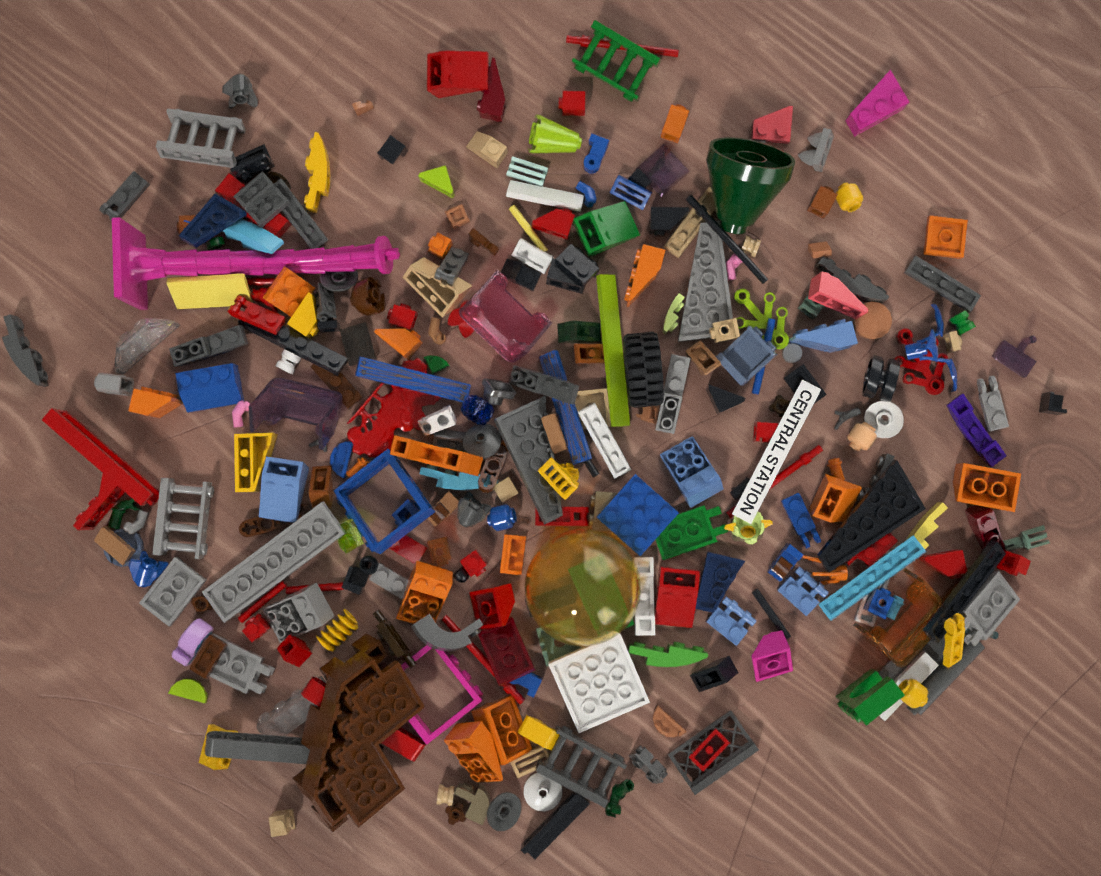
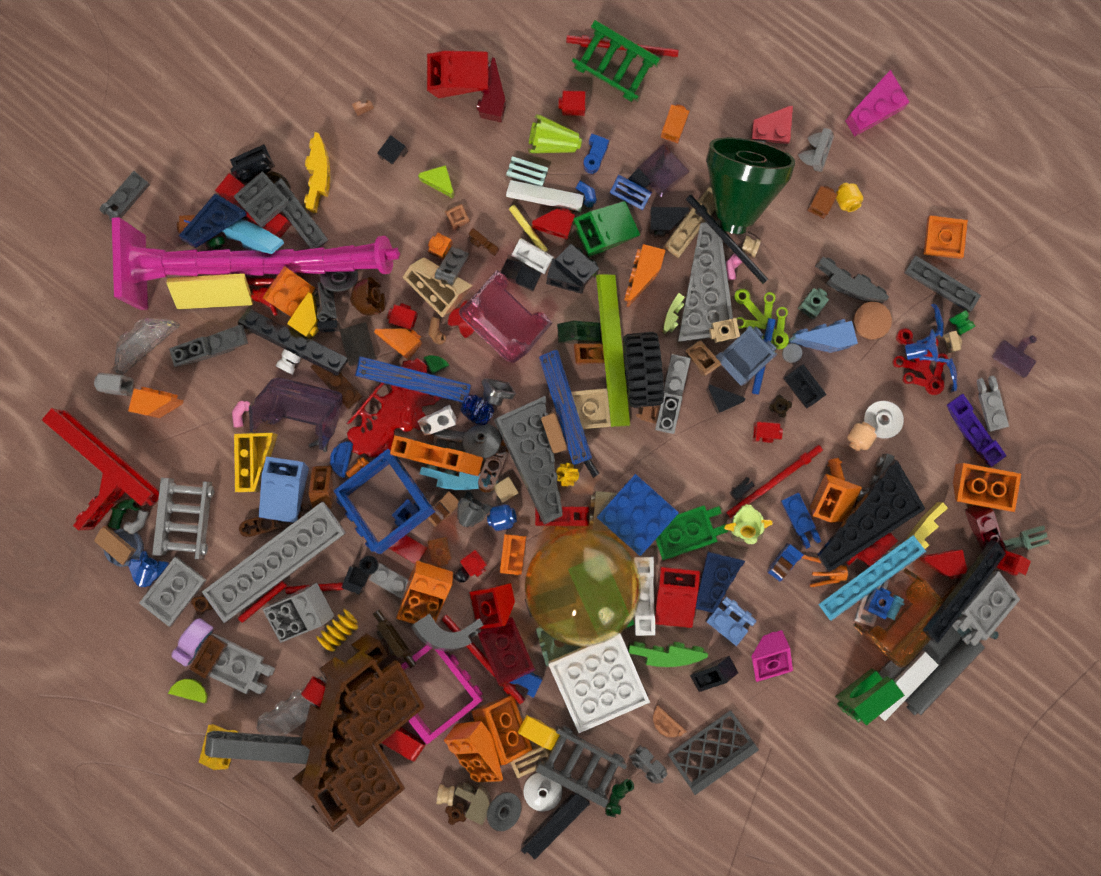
(25, 358): dark grey slope -> none
(198, 154): light grey fence -> none
(210, 387): blue slope -> none
(240, 91): dark grey brick -> none
(256, 315): red plate -> none
(256, 627): red brick -> none
(281, 822): tan brick -> none
(294, 650): red brick -> none
(351, 539): clear neon green plate -> none
(488, 148): tan slope -> none
(544, 384): dark grey slope -> none
(553, 482): yellow slope -> none
(604, 440): white tile -> none
(692, 471): medium blue slope -> none
(709, 749): red brick -> none
(770, 613): black bar -> none
(776, 451): white sticker -> none
(798, 595): medium blue plate -> none
(819, 249): nougat tile -> none
(835, 295): coral slope -> none
(846, 415): dark grey bar -> none
(884, 379): black wheel -> none
(914, 693): yellow head -> none
(953, 640): yellow hinge -> none
(1052, 404): black panel -> none

